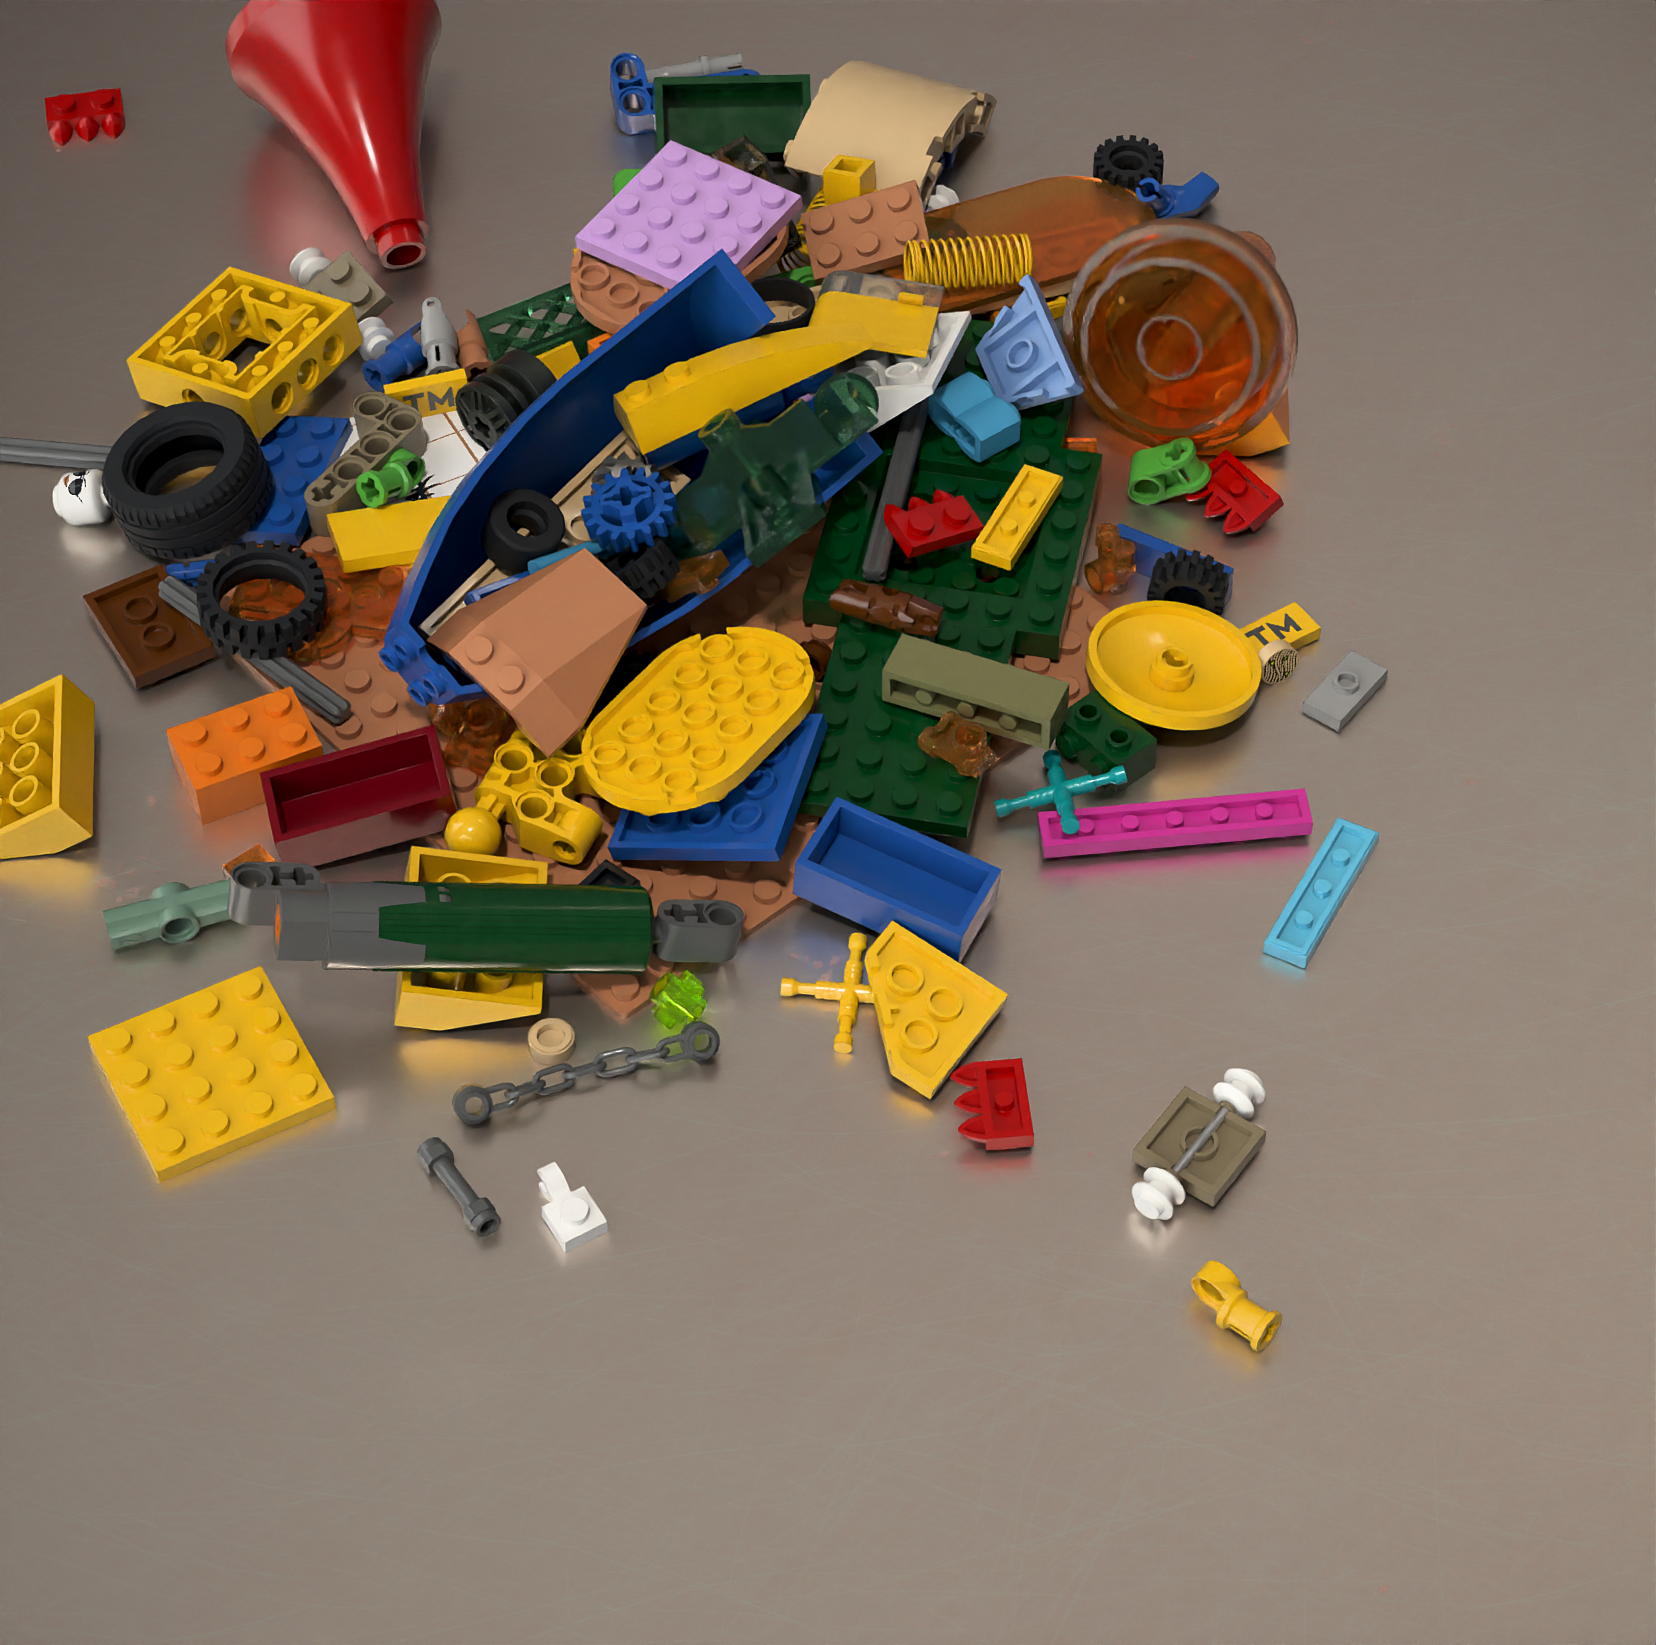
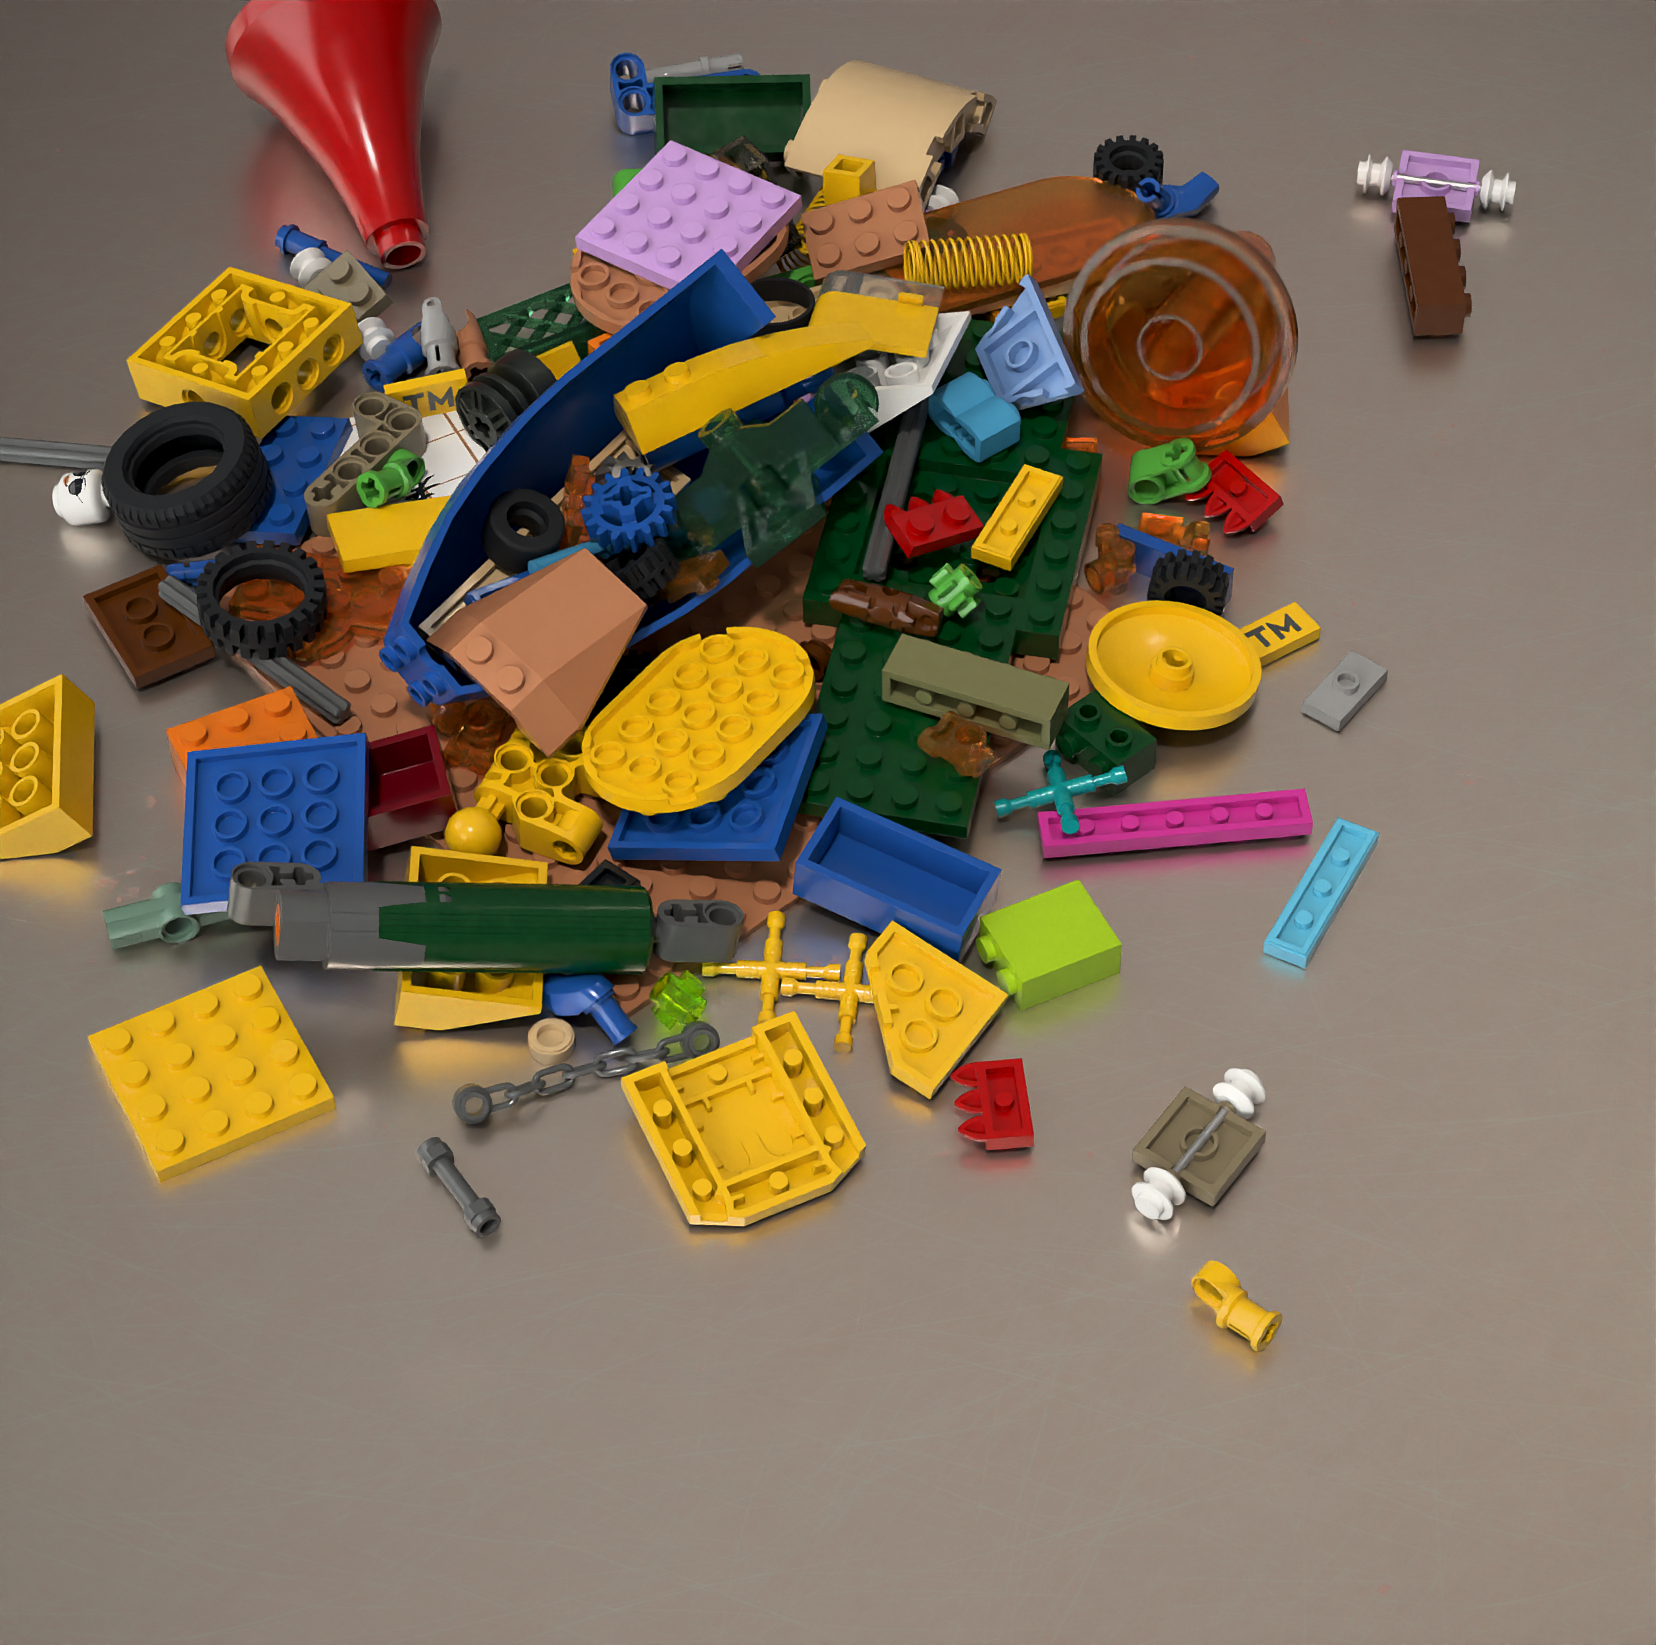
(85, 115): red plate -> none
(274, 805): none -> blue plate
(293, 241): none -> blue pin
(569, 1215): white plate -> none
(576, 486): none -> clear orange plate
(587, 993): none -> blue arm
(747, 1126): none -> yellow wedge
(772, 968): none -> yellow piece
(955, 590): none -> bright green gear
(1049, 945): none -> lime brick
(1172, 530): none -> clear orange plate
(1277, 661): tile -> none
(1431, 266): none -> reddish brown brick
(1437, 175): none -> plate

